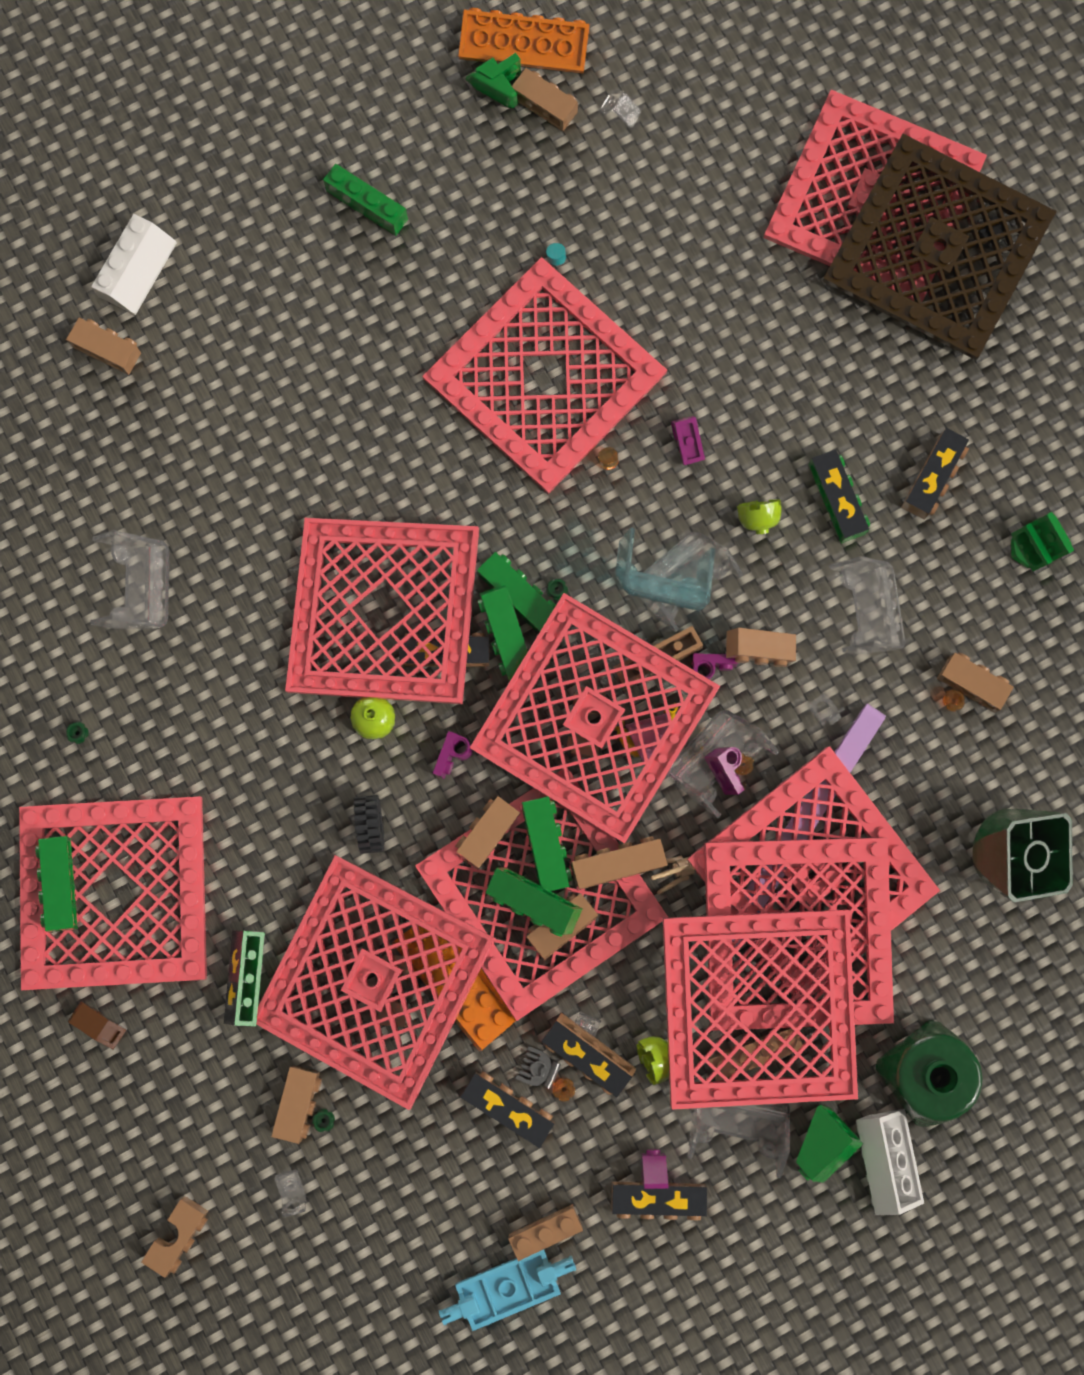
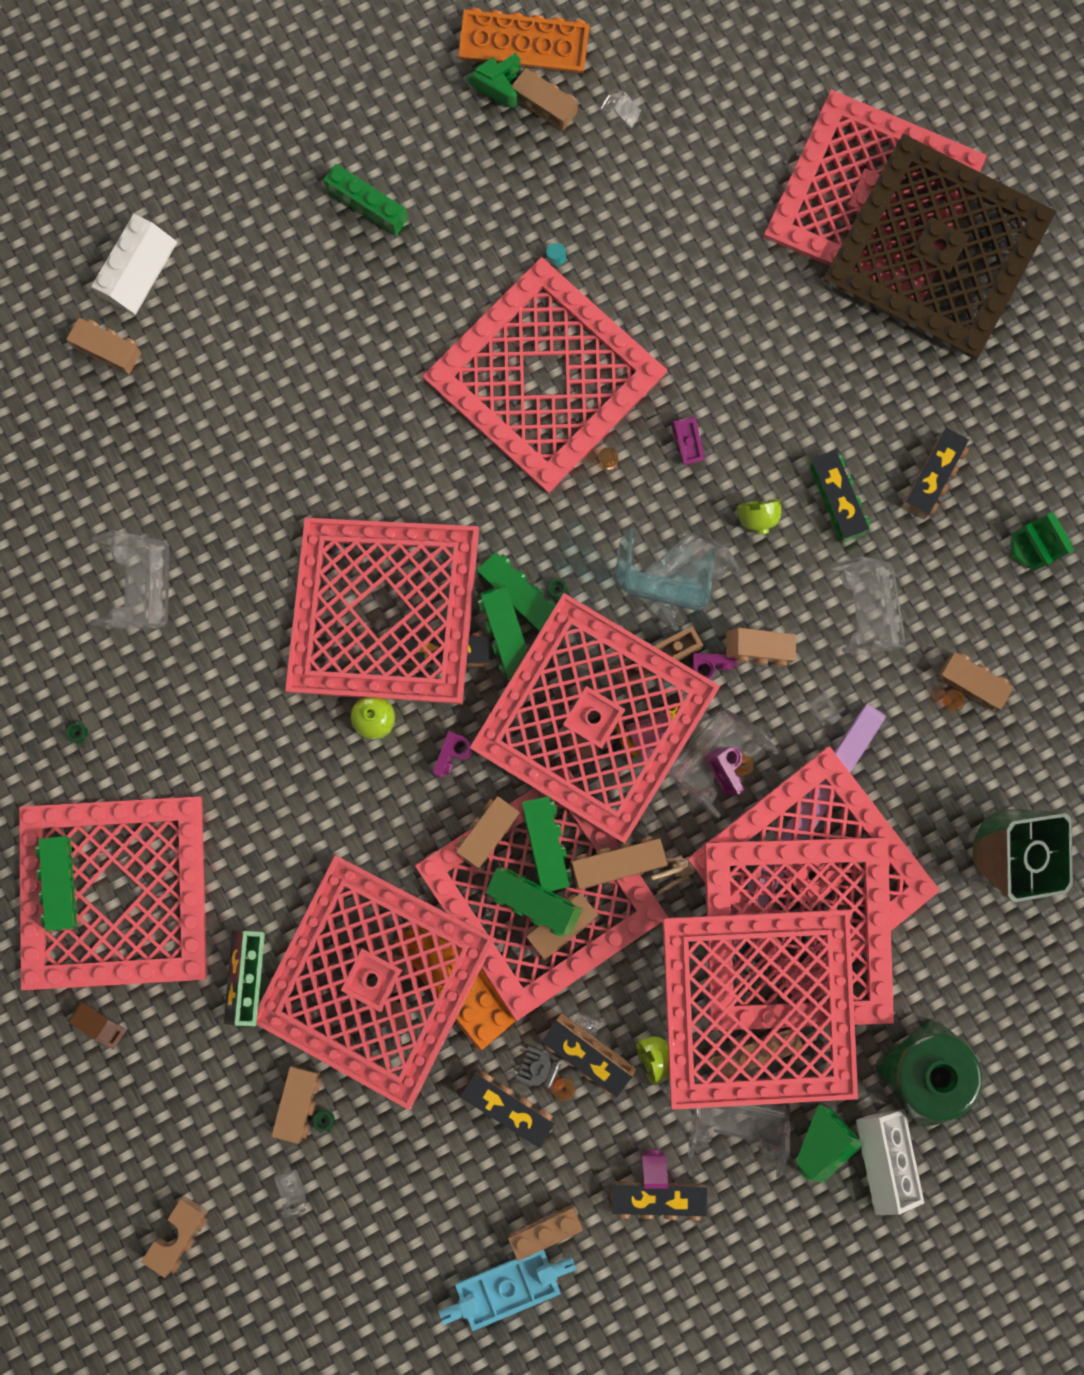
(369, 824): black tyre -> none

